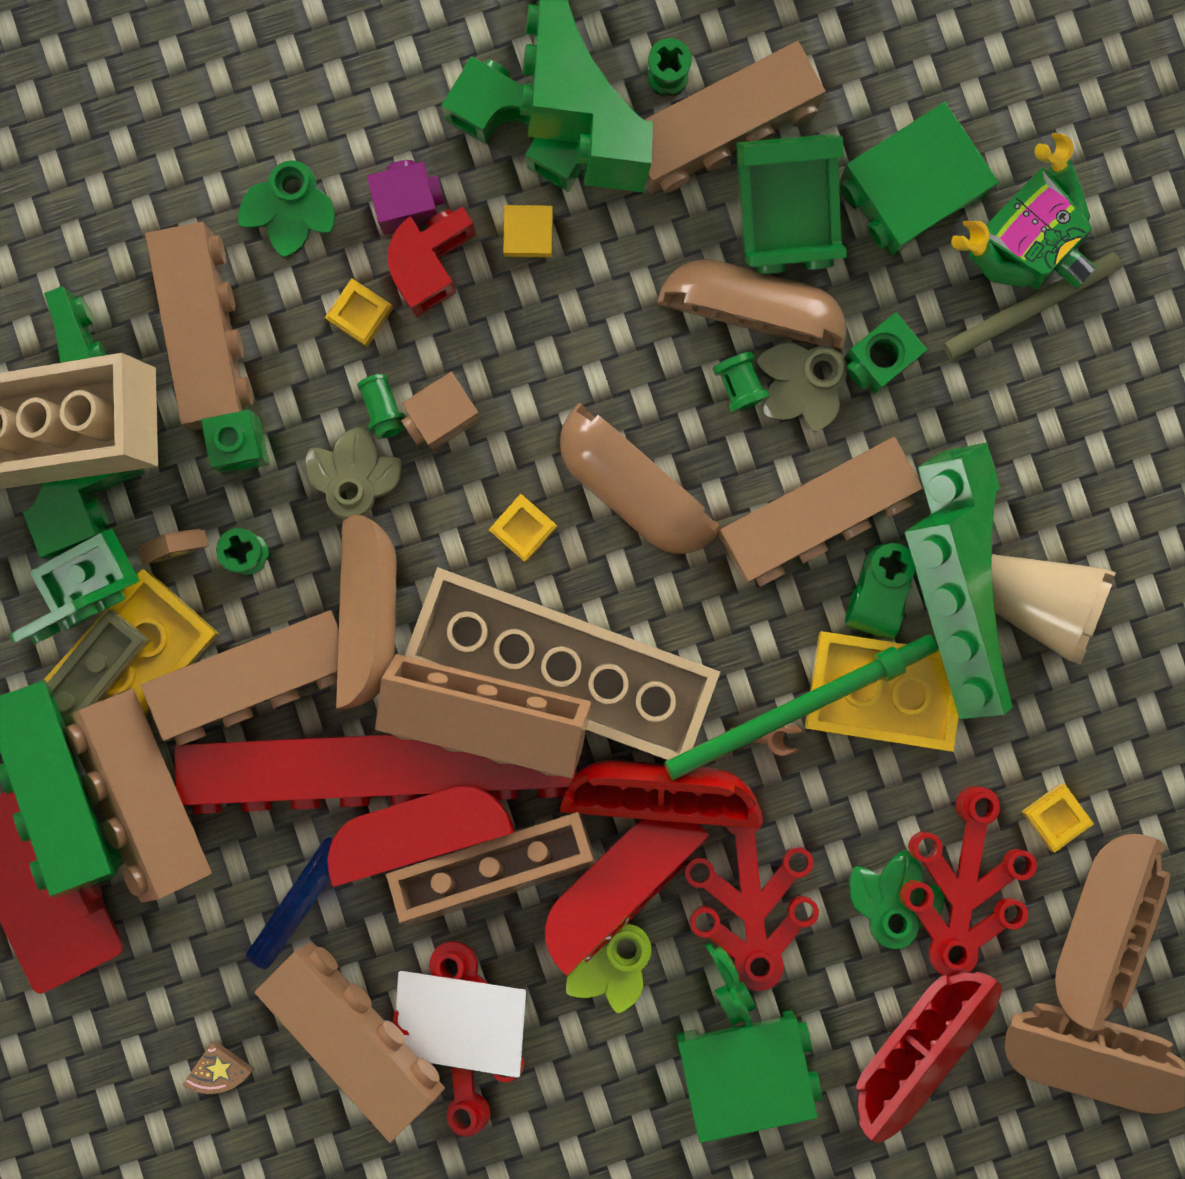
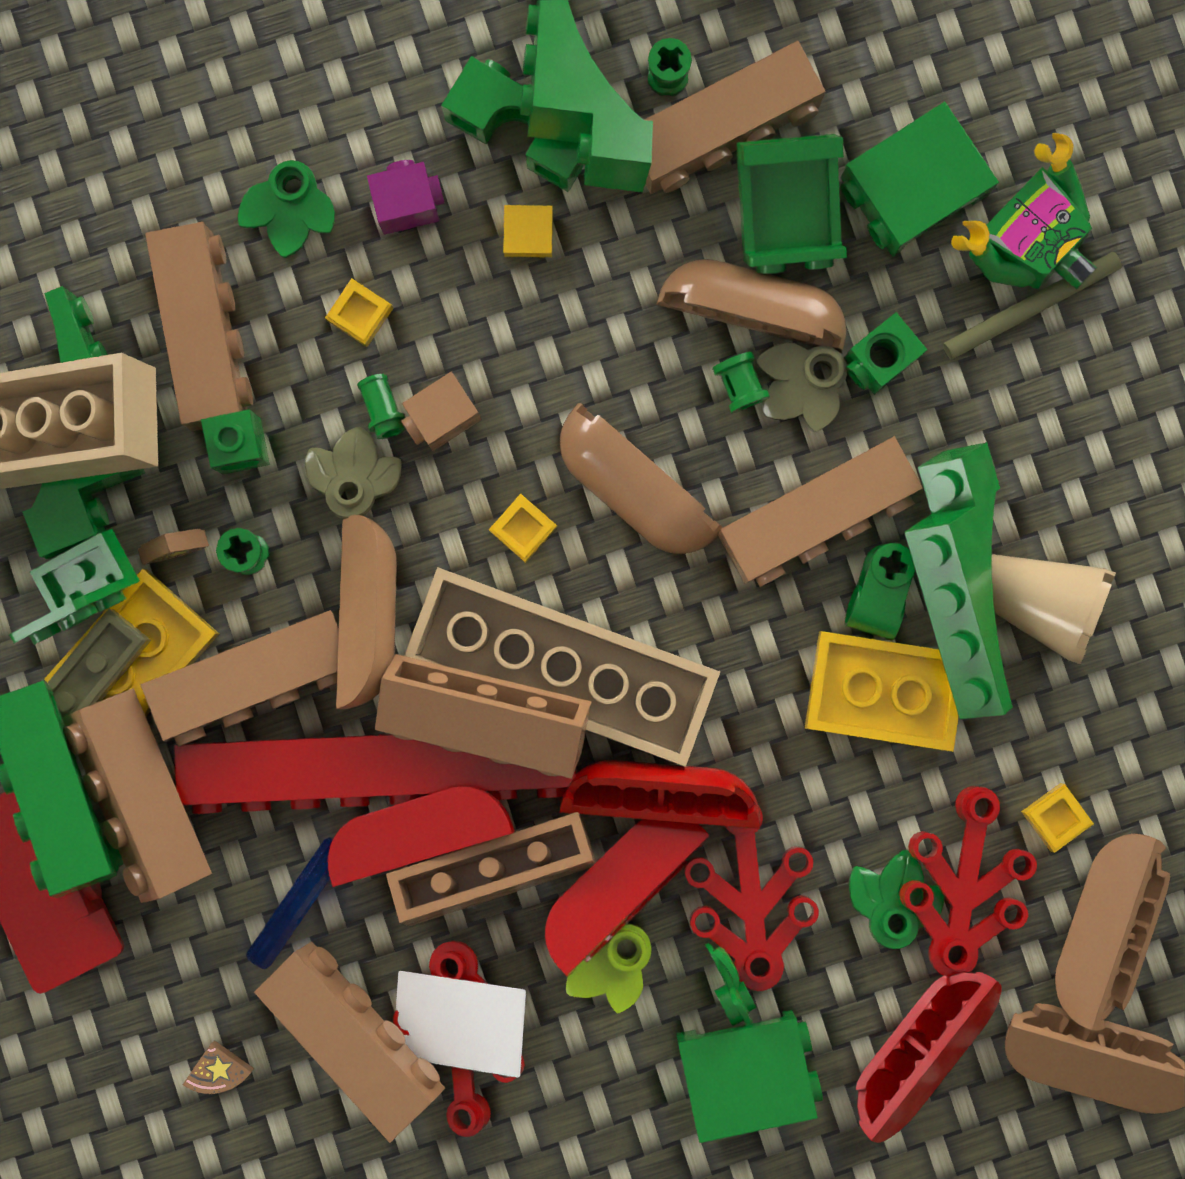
(415, 258): red brick -> none
(775, 740): nougat hand -> none
(885, 665): green bar -> none

